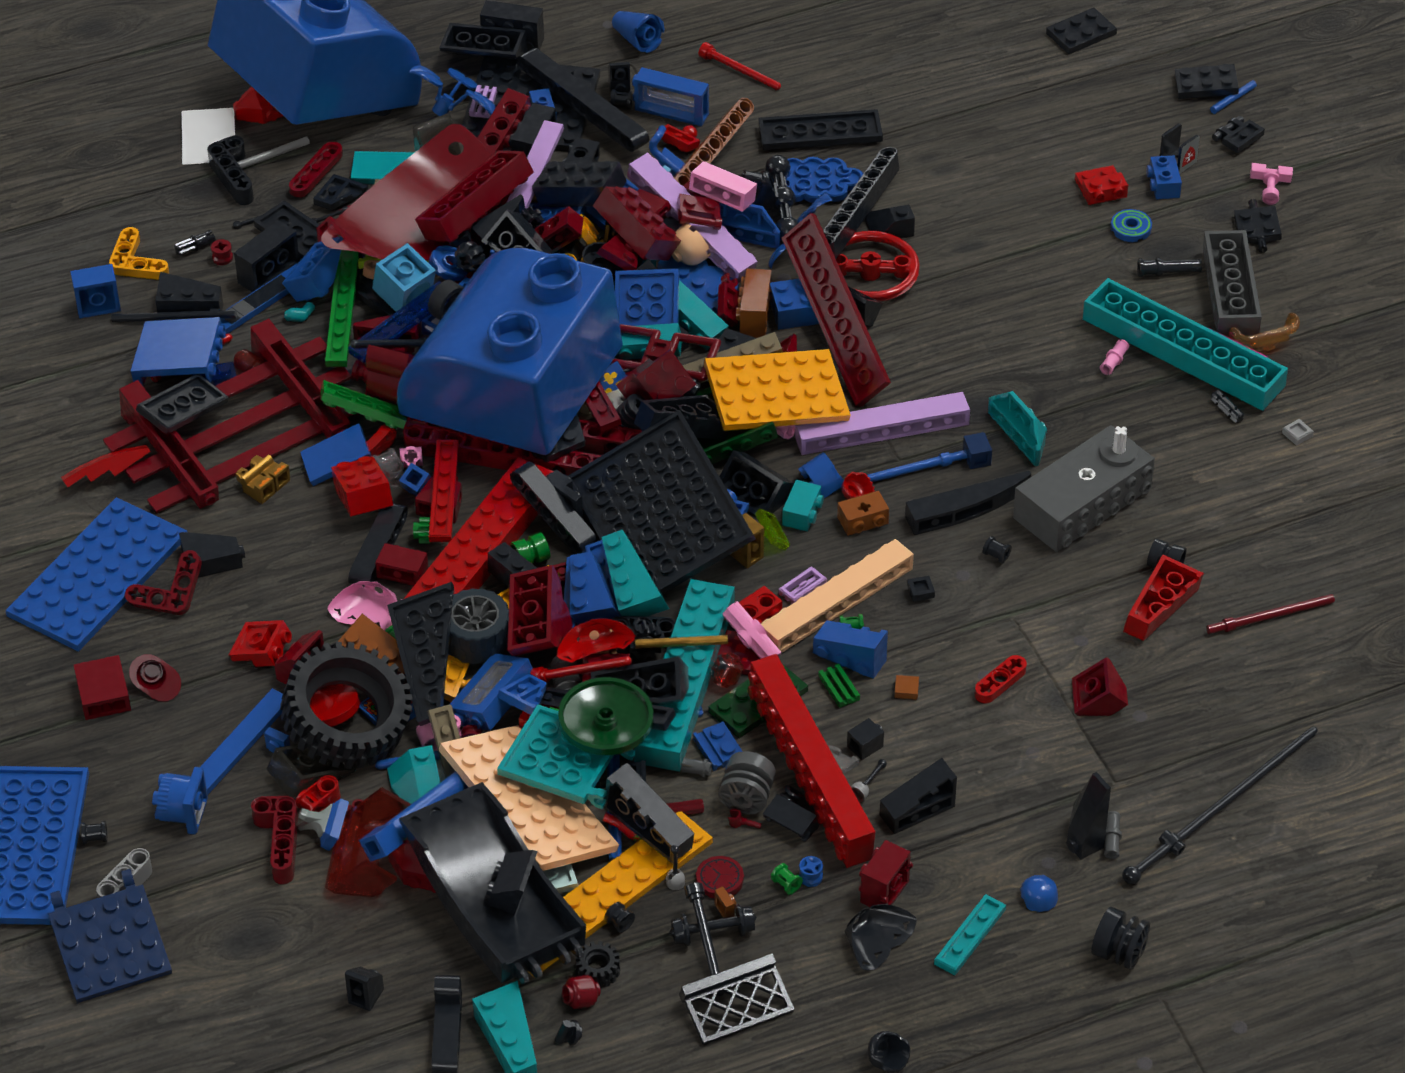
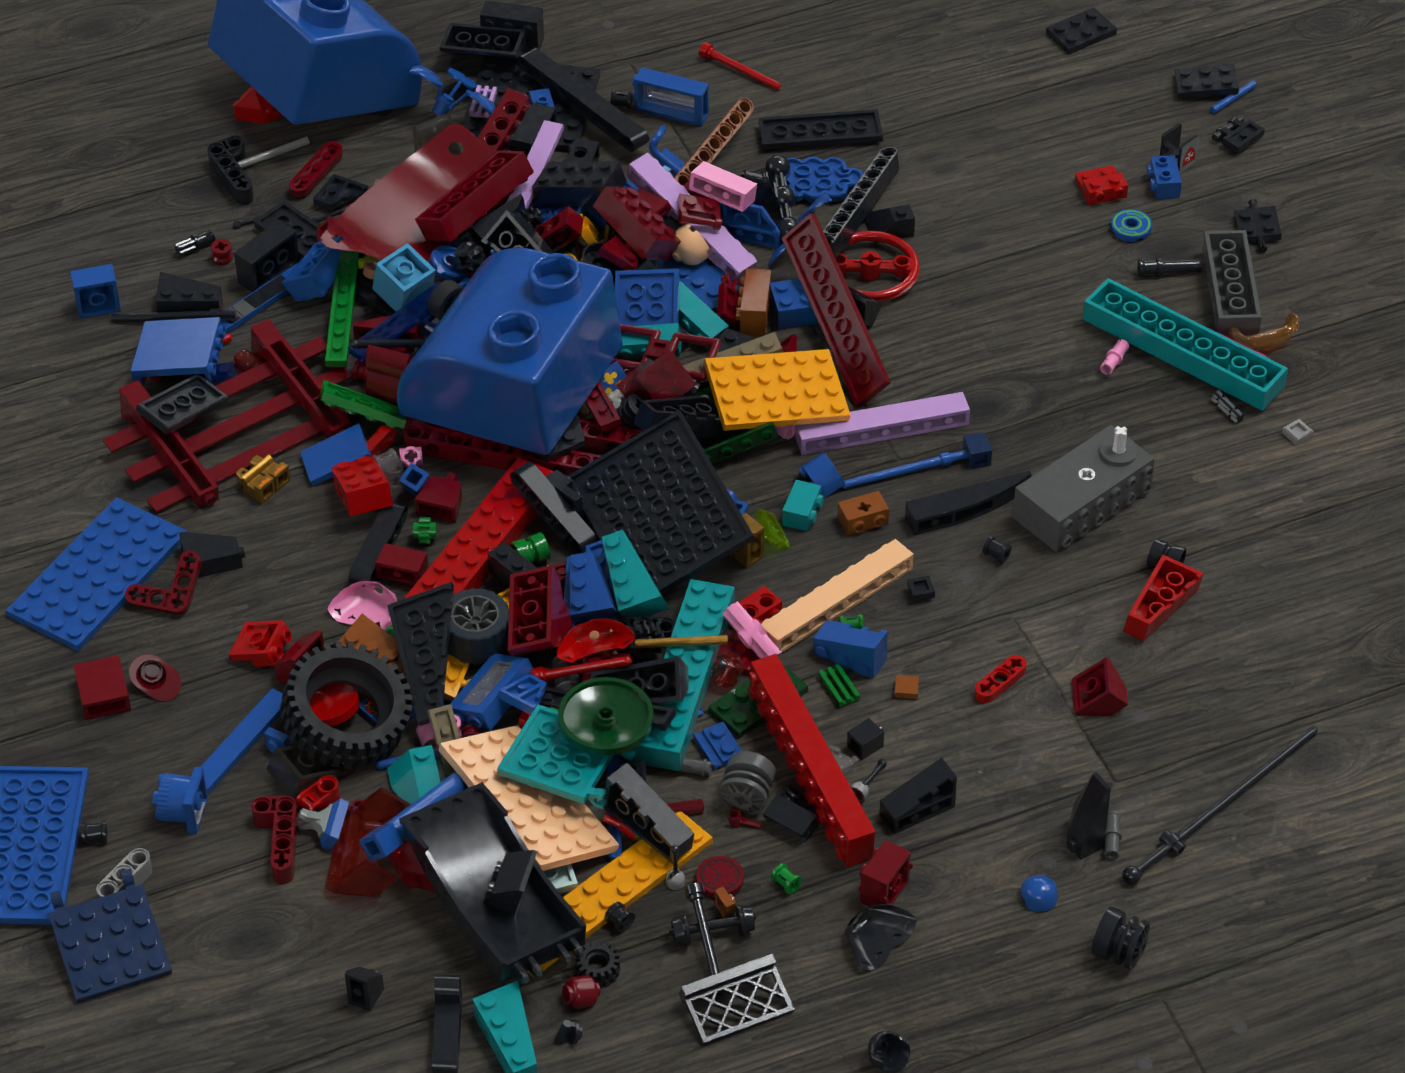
(114, 461): red slope -> none
(129, 261): light orange beam -> none
(203, 128): white sticker -> none
(299, 314): teal arm -> none
(375, 165): teal tile -> none
(443, 491): red tile -> none
(619, 76): black slope -> none
(639, 29): blue cone -> none
(684, 139): red plate -> none
(755, 483): black slope -> none
(805, 587): lavender tile -> none
(815, 867): blue wheel -> none
(856, 485): red hair -> none
(970, 934): teal tile -> none
(1019, 424): teal wedge -> none
(1231, 623): dark red bar -> none
(1271, 178): bright pink bar -> none

